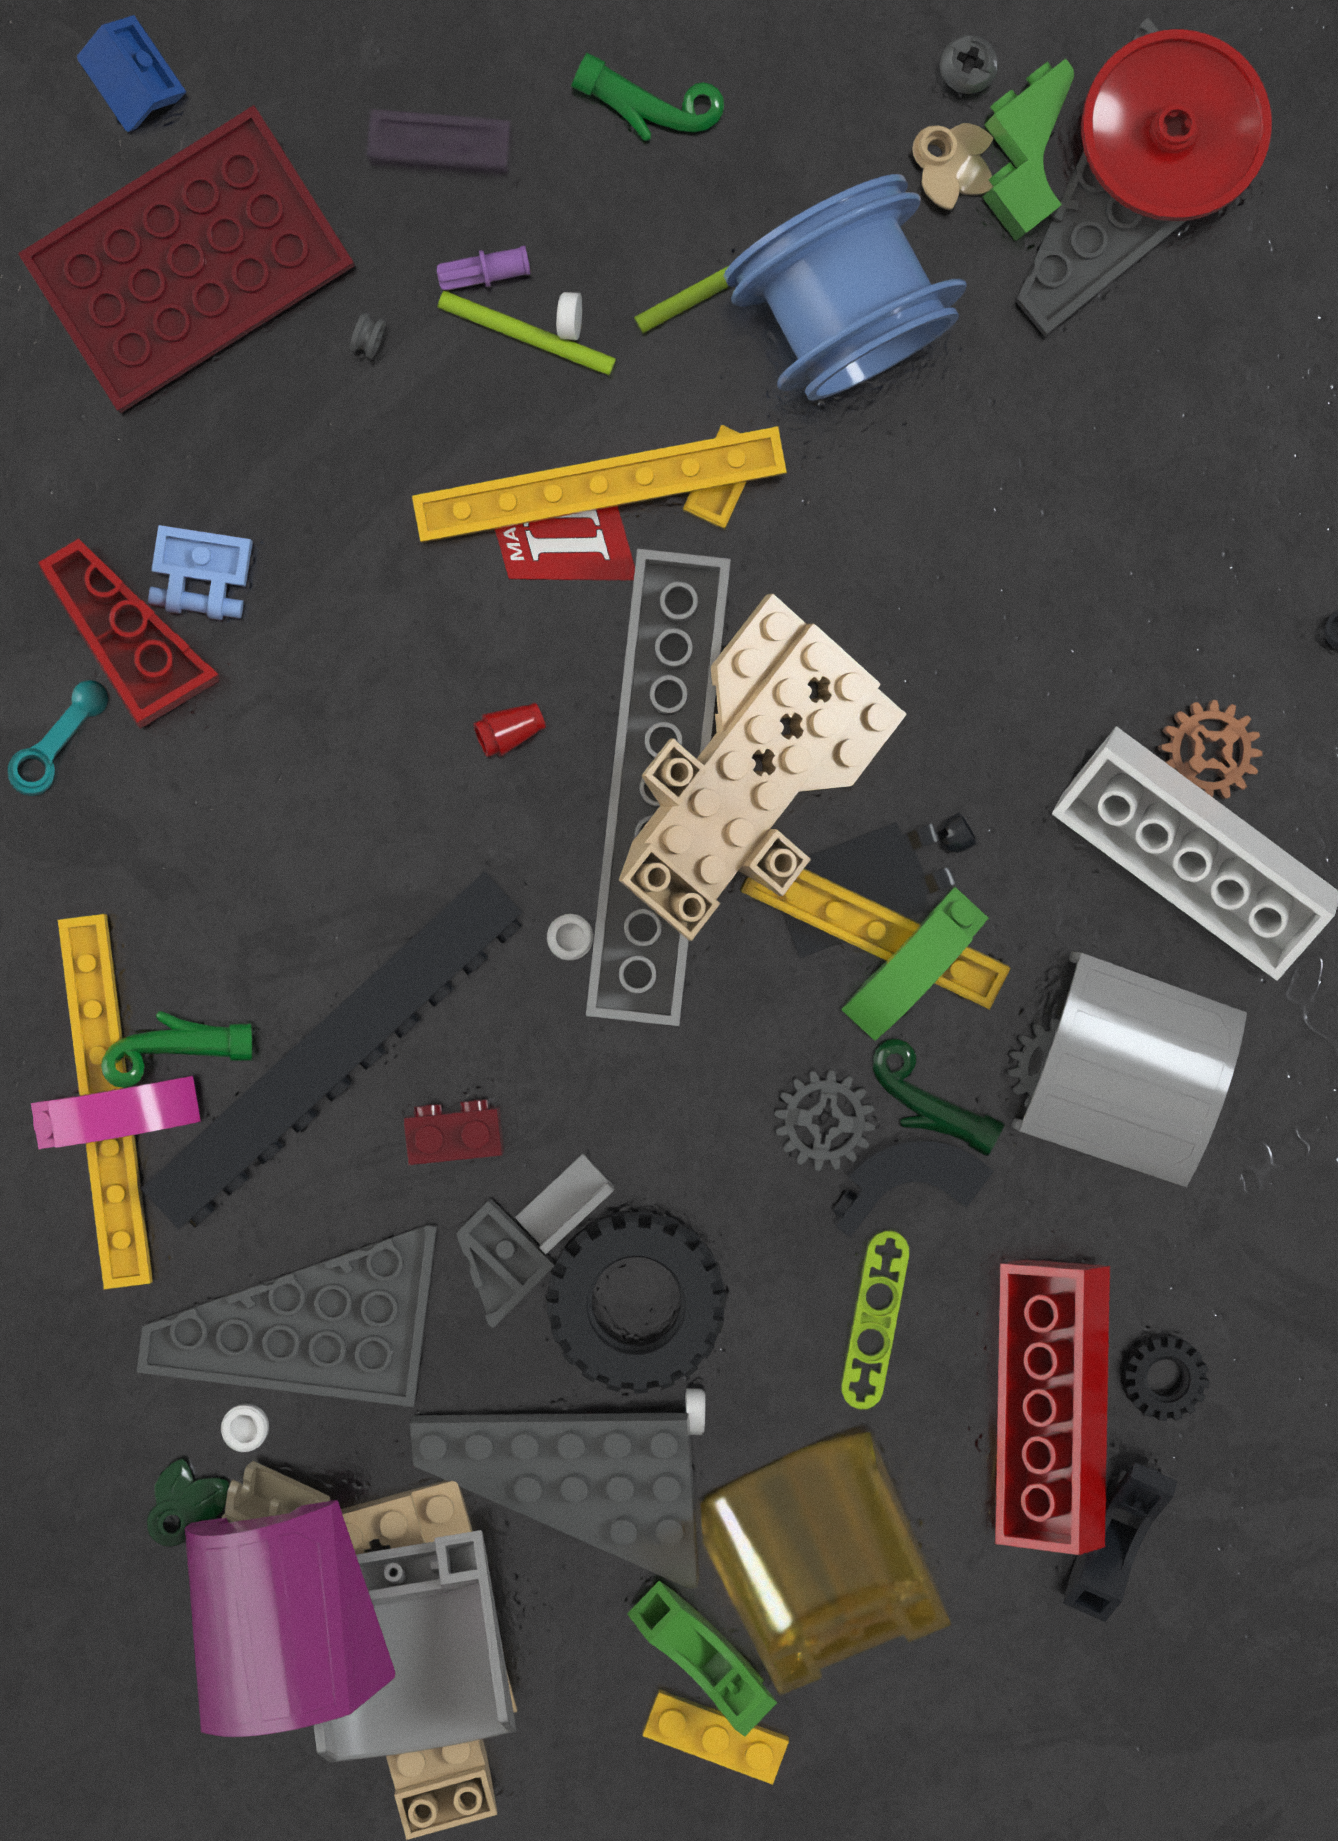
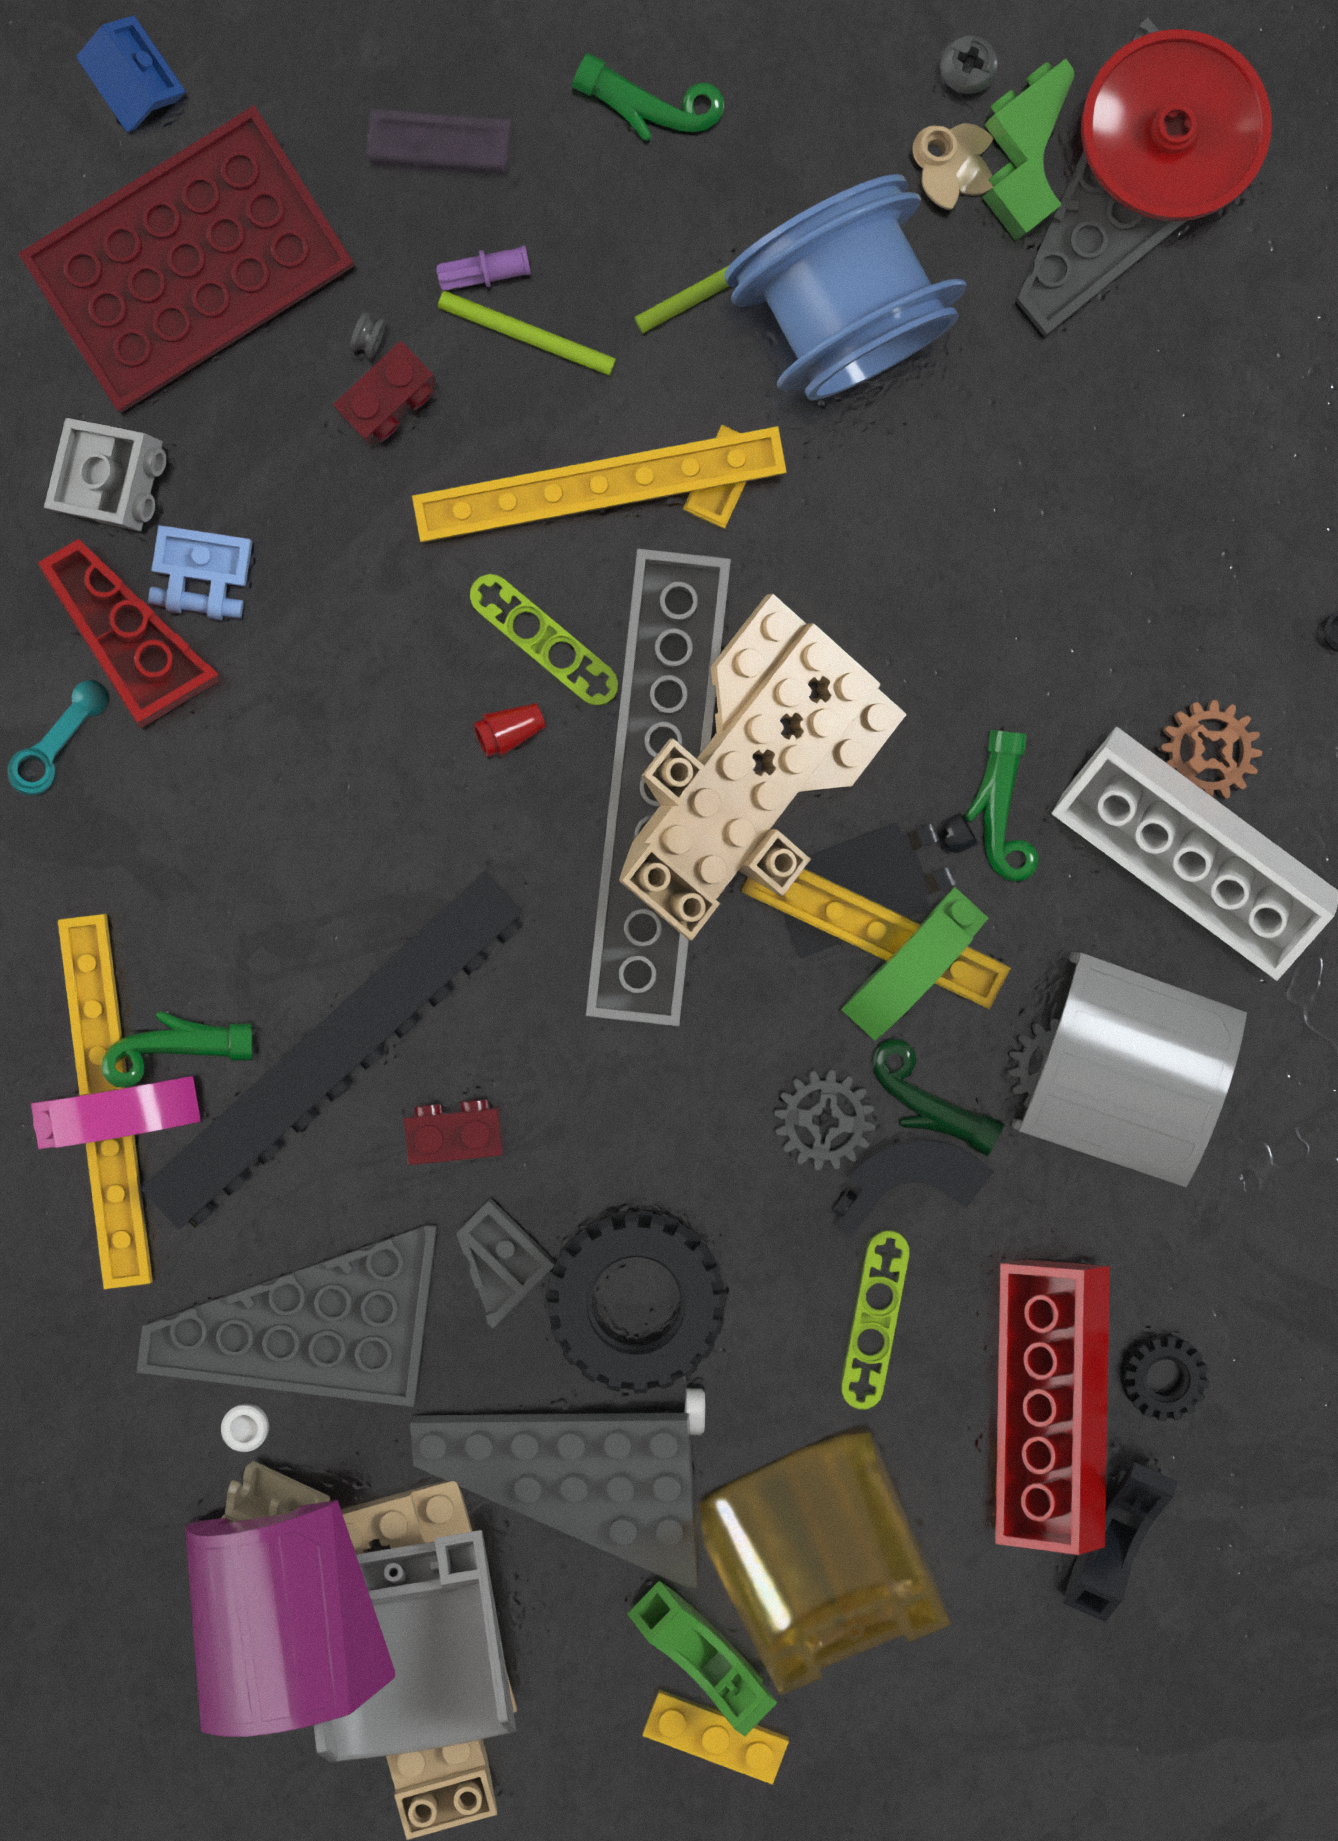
(105, 474): none -> light grey plate
(185, 1498): dark green plate -> none
(386, 394): none -> dark red brick
(541, 643): none -> lime beam
(565, 1203): light grey panel -> none
(568, 548): red sticker -> none
(569, 315): white tile -> none
(570, 937): white tile -> none
(996, 798): none -> green plant

